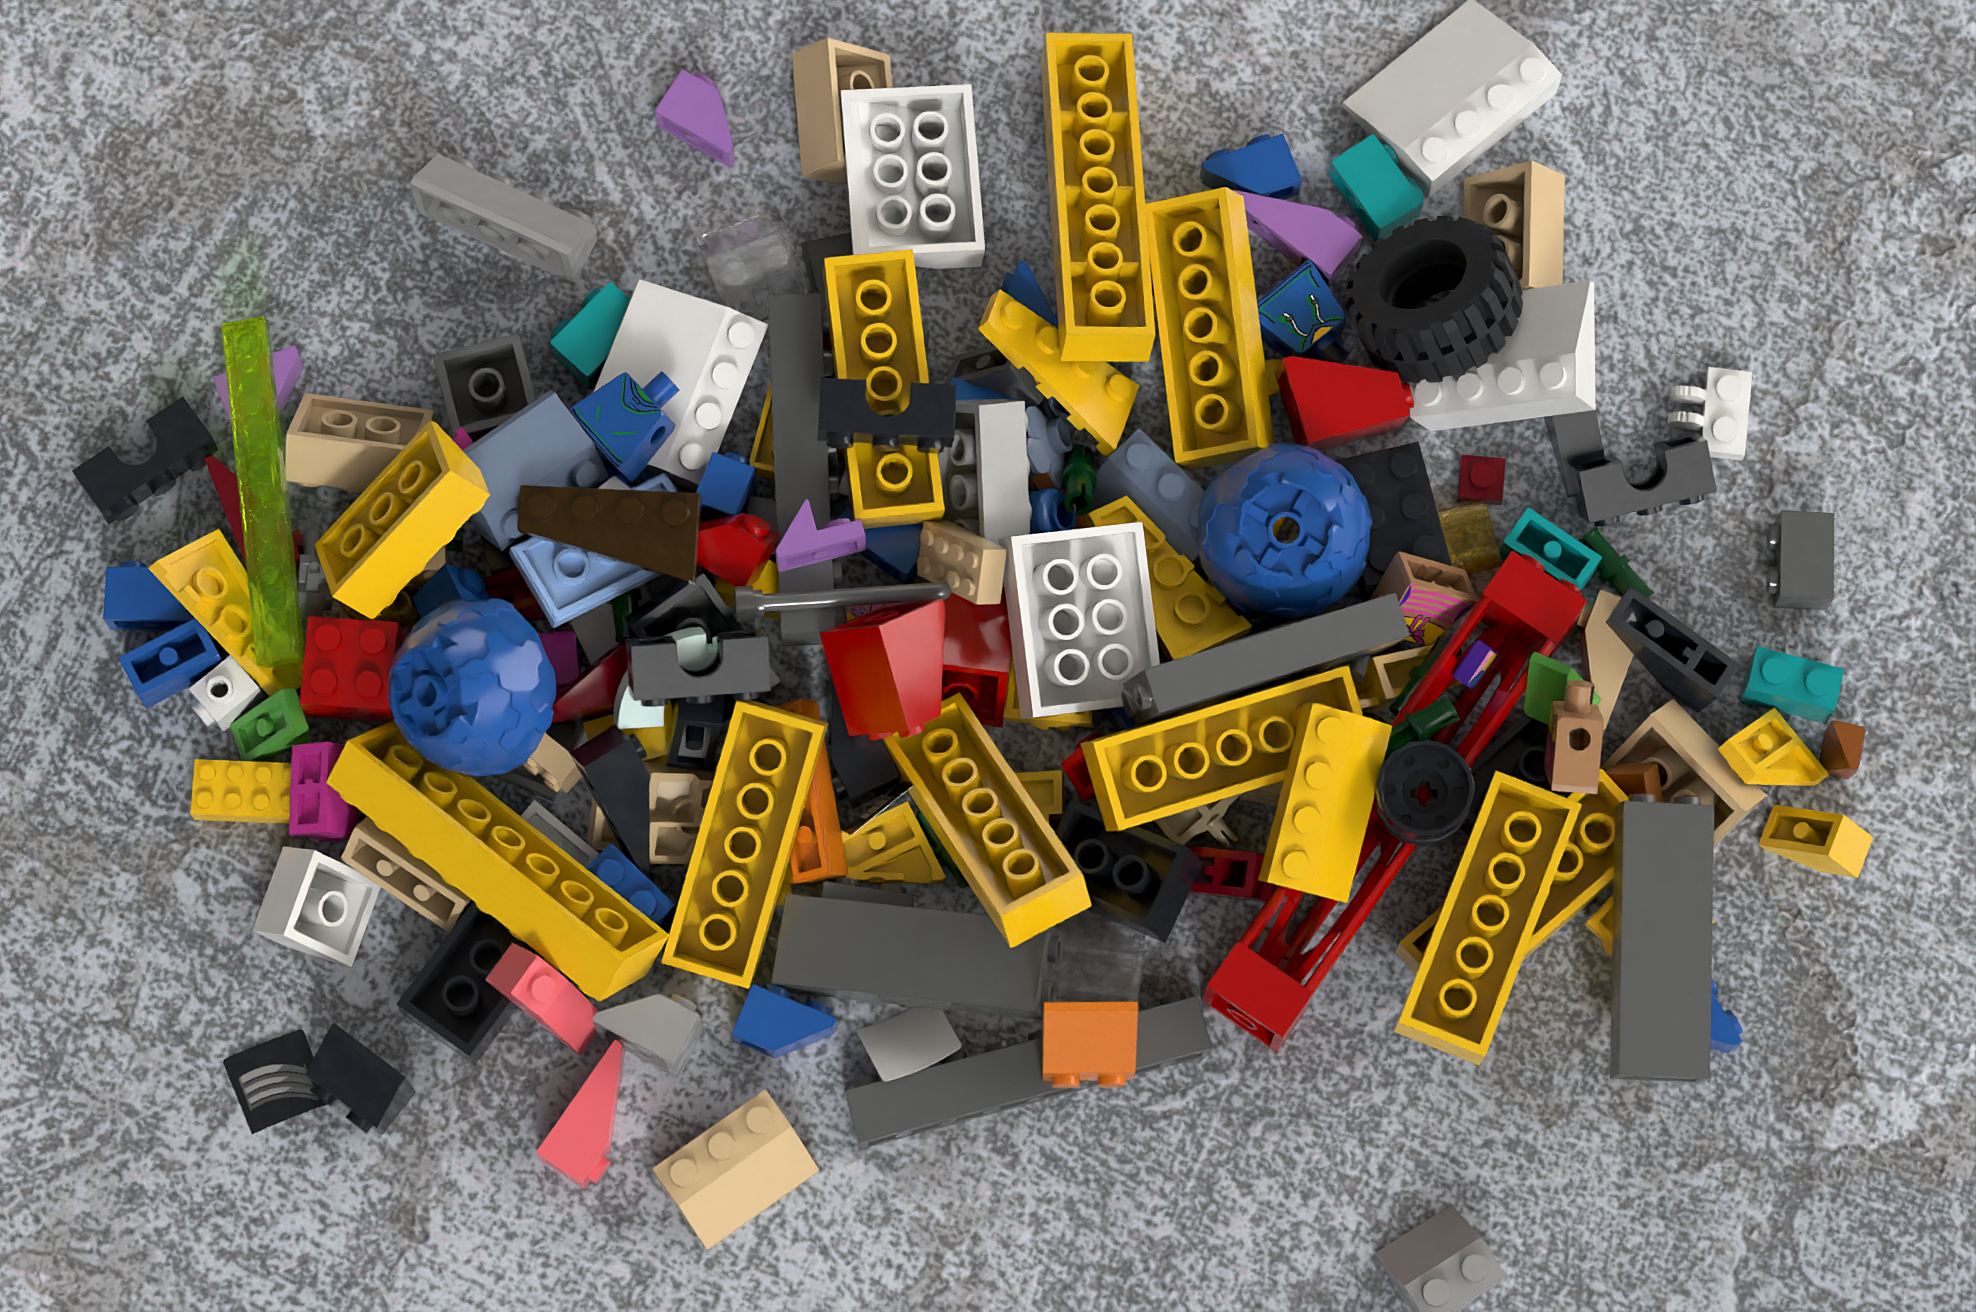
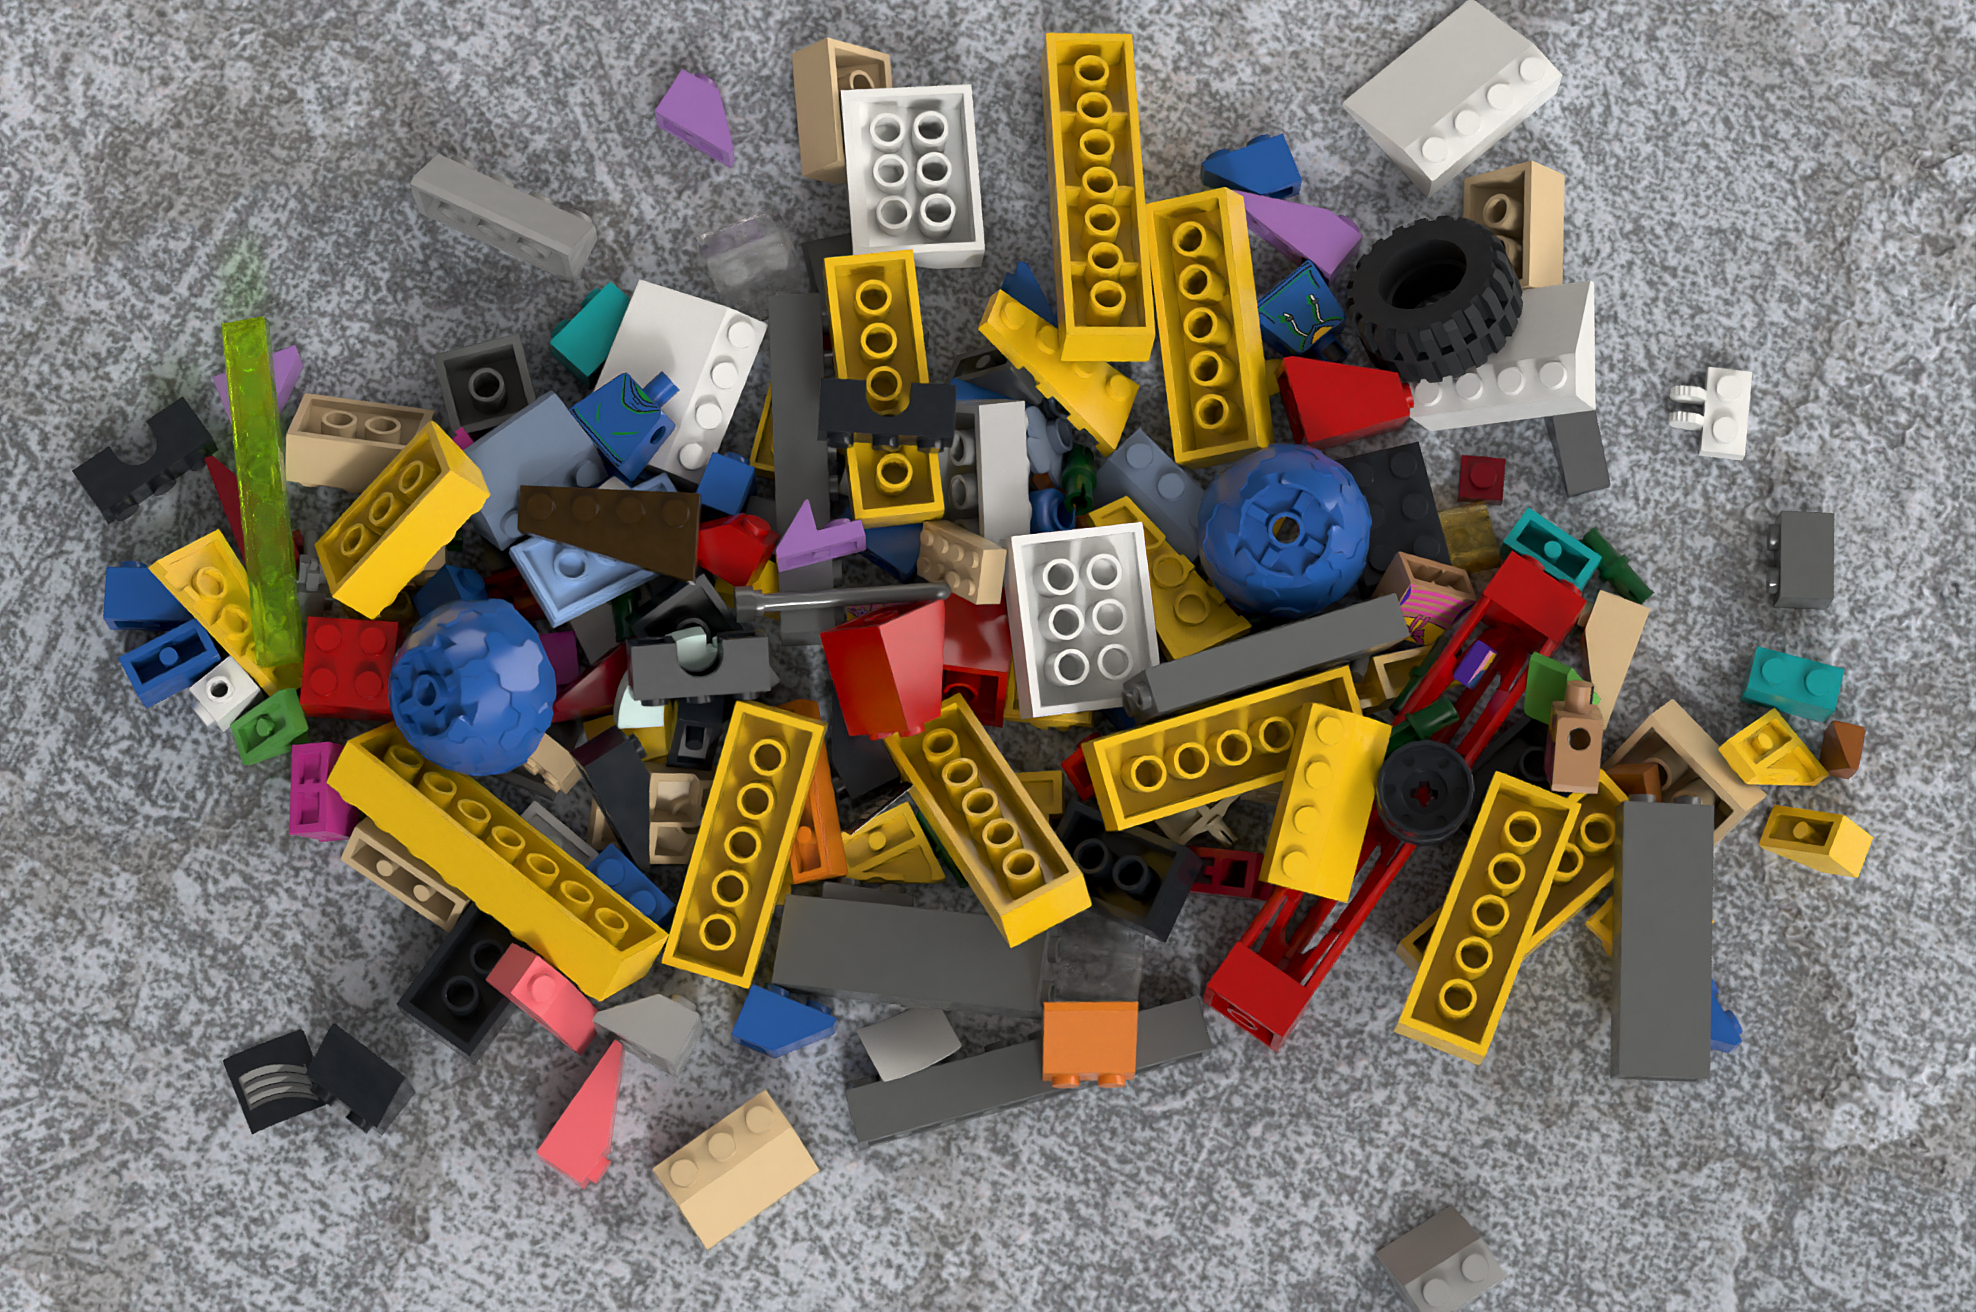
(241, 791): yellow piece -> none
(317, 906): white slope -> none
(1376, 187): teal brick -> none
(1671, 650): black slope -> none
(1680, 475): black arch -> none

